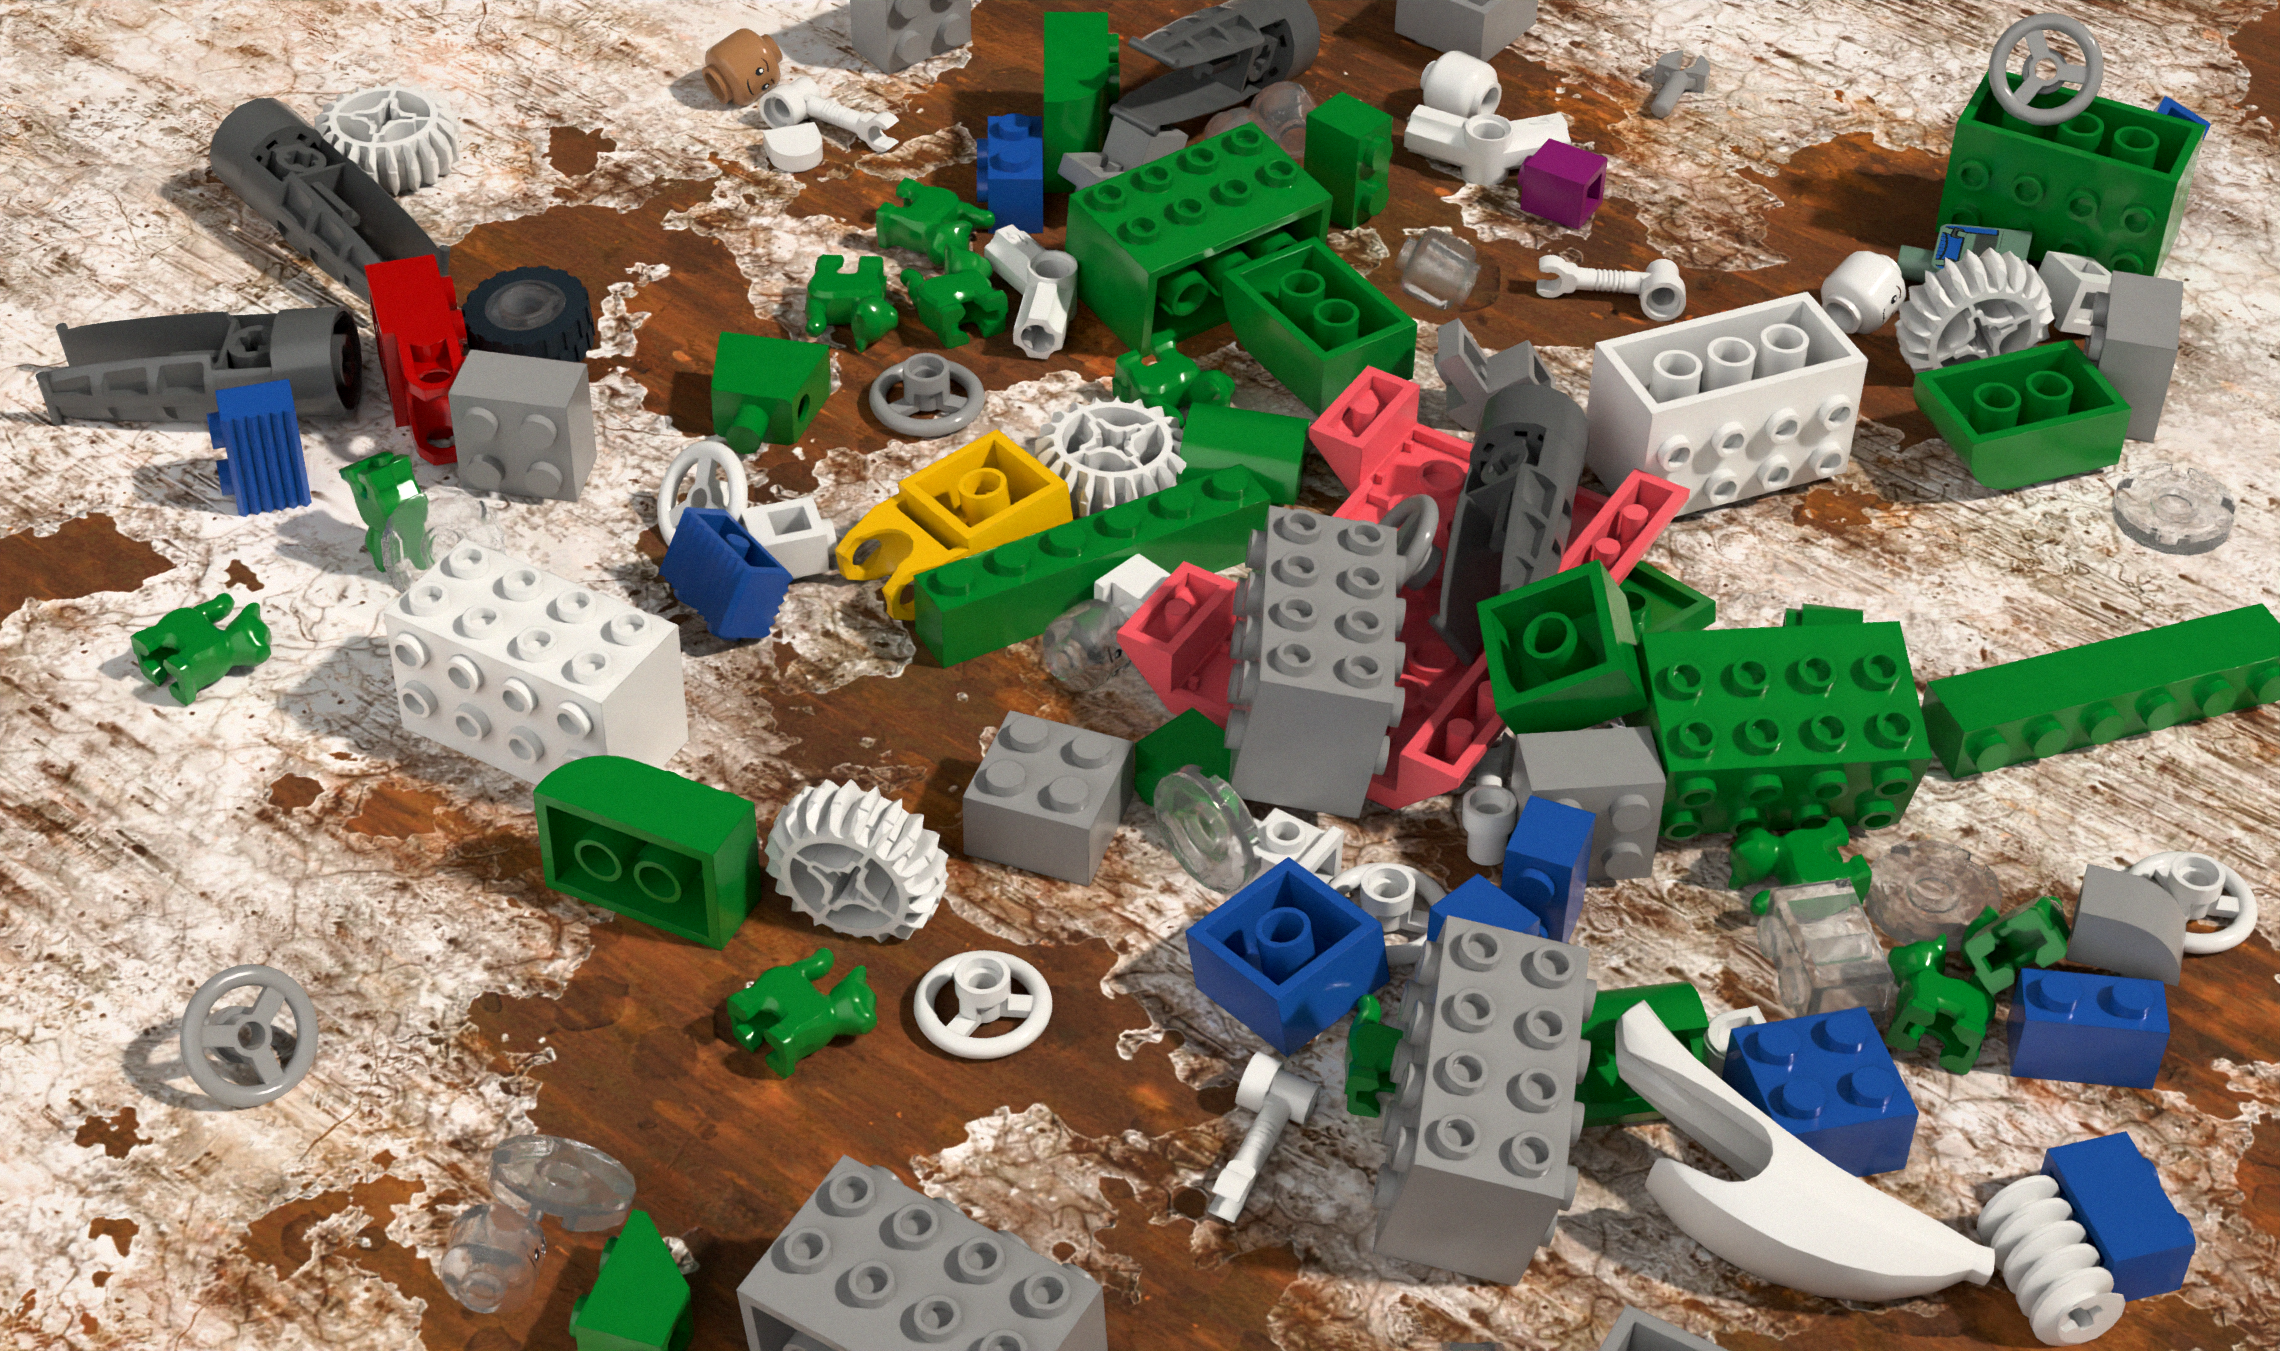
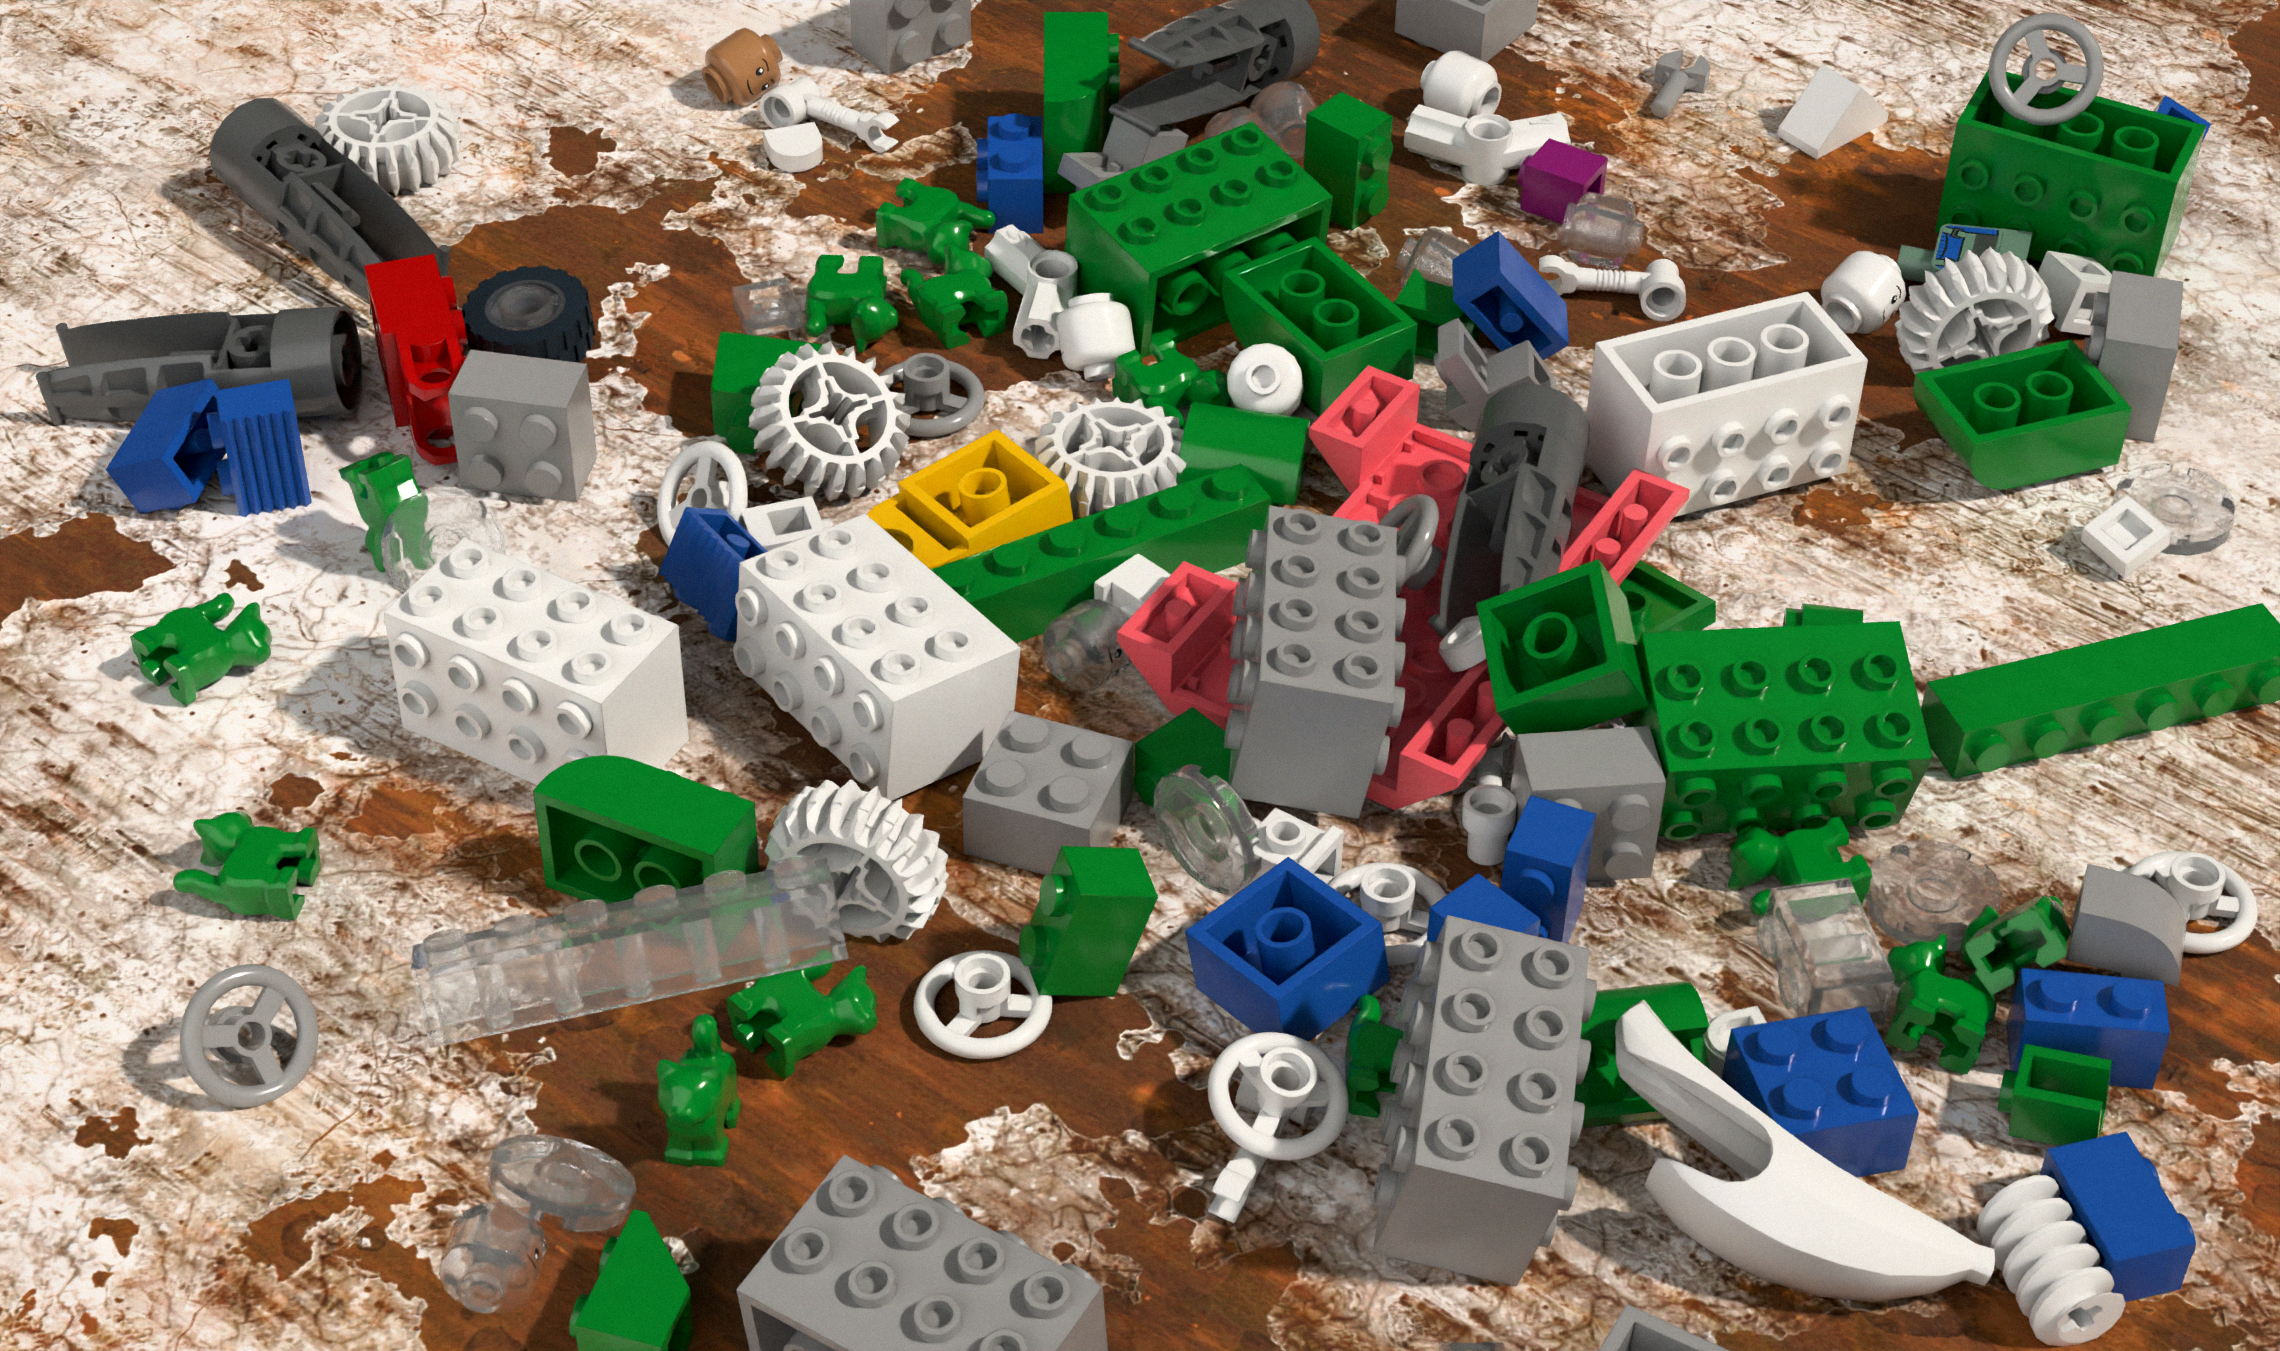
(169, 449): none -> blue brick
(255, 863): none -> green animal
(627, 950): none -> clear brick
(699, 1098): none -> green animal
(767, 307): none -> clear plate
(834, 391): none -> white gear
(874, 655): none -> white brick
(1087, 921): none -> green brick
(1094, 334): none -> white head
(1265, 380): none -> white head
(1287, 1064): none -> white piece
(1431, 307): none -> green window
(1463, 645): none -> white tile
(1509, 297): none -> blue brick
(1601, 230): none -> clear head
(1830, 114): none -> white slope
(2056, 1096): none -> green window
(2125, 536): none -> white plate

